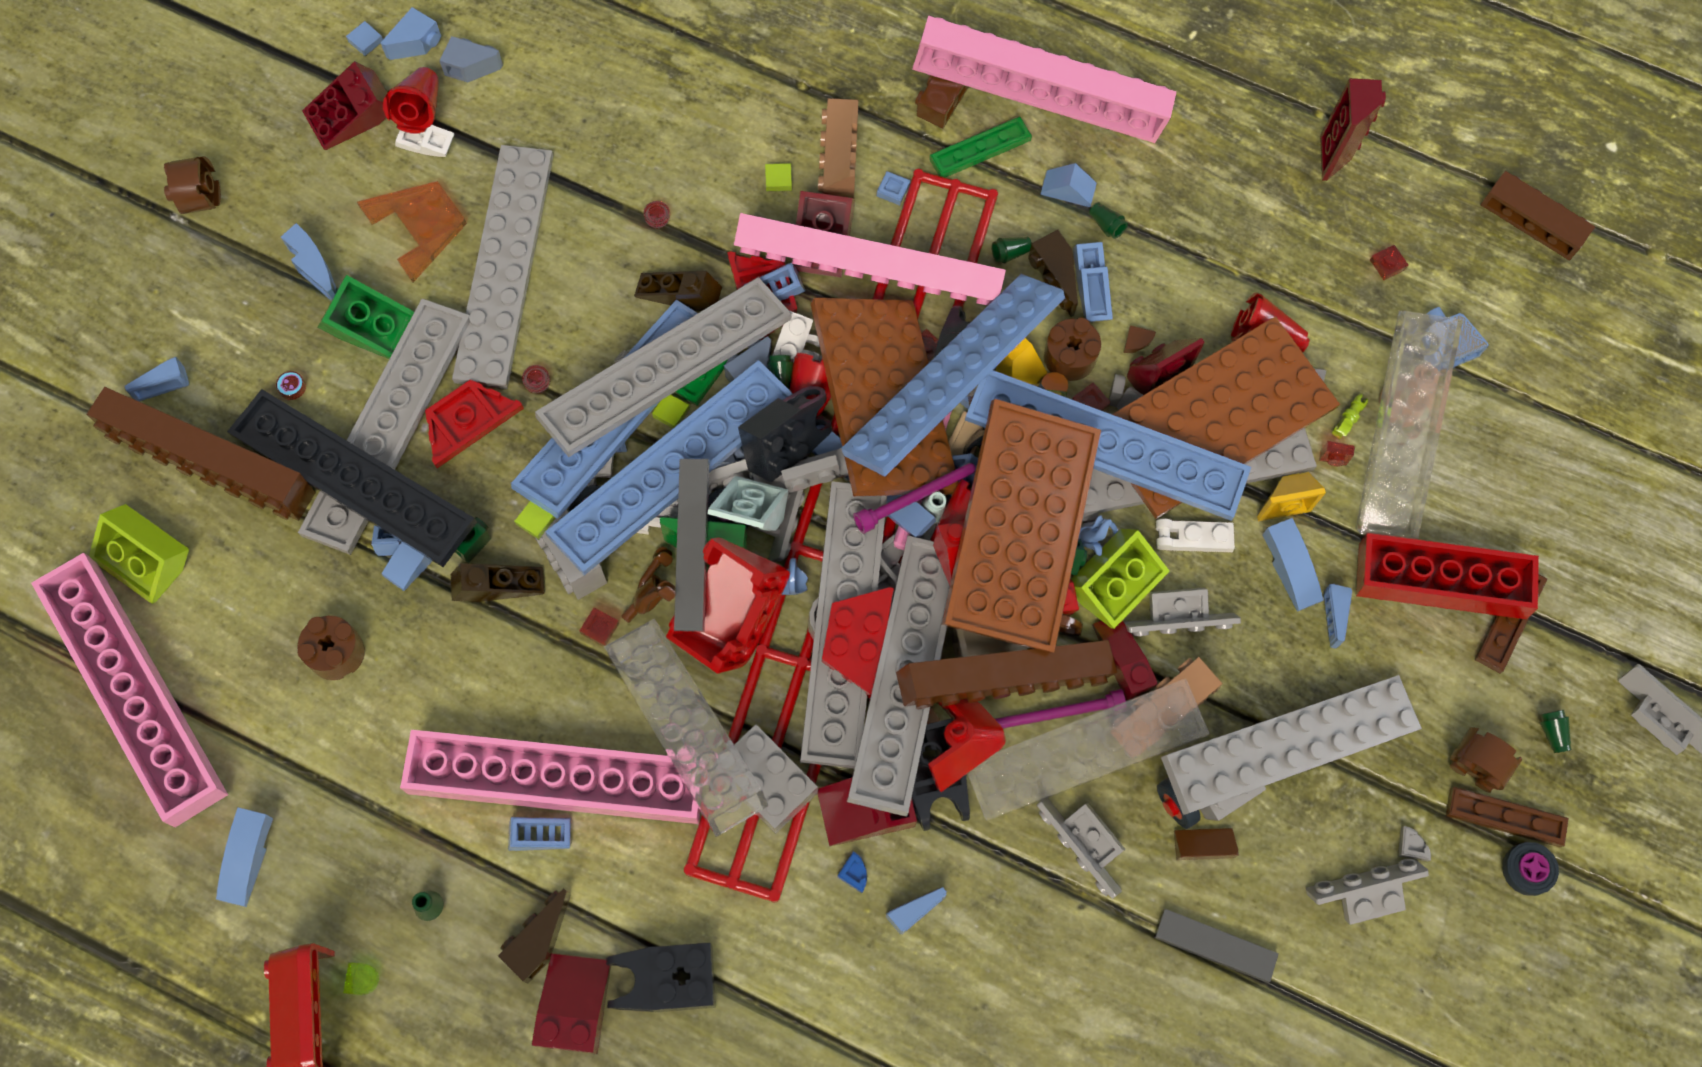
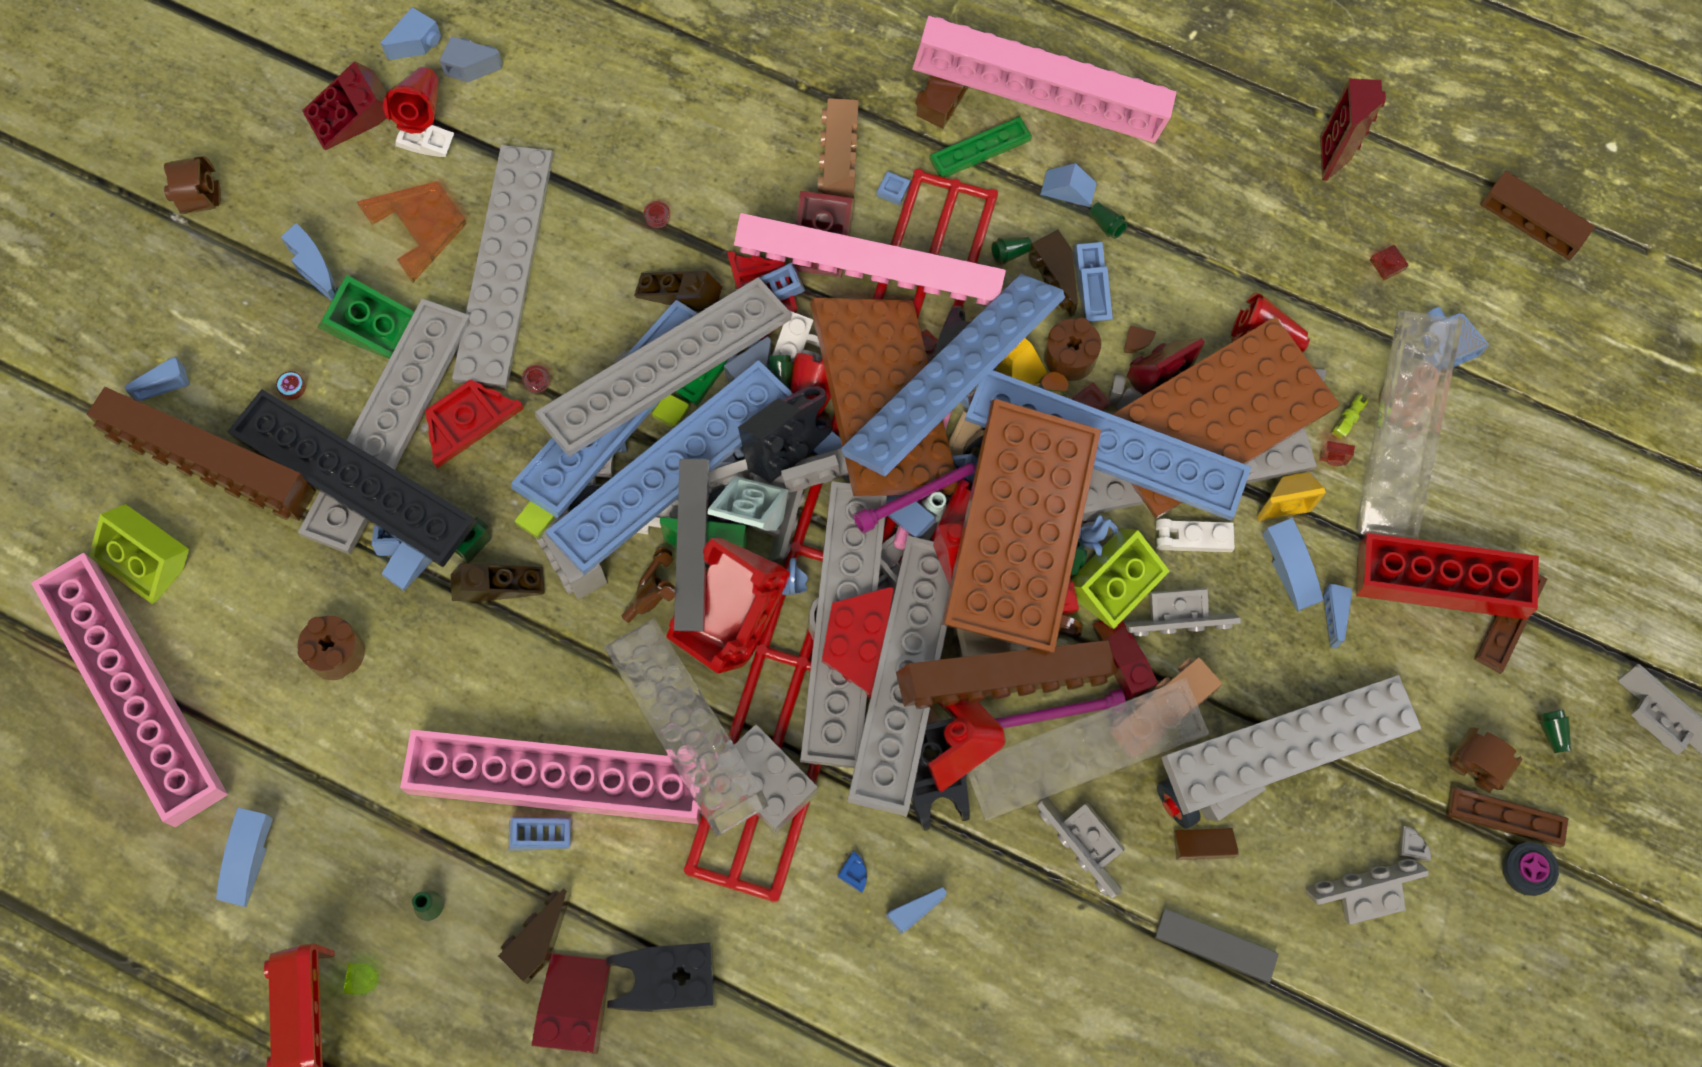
(364, 38): medium blue tile -> none
(599, 627): clear red plate -> none
(778, 177): lime tile -> none
(853, 822): dark red slope -> none

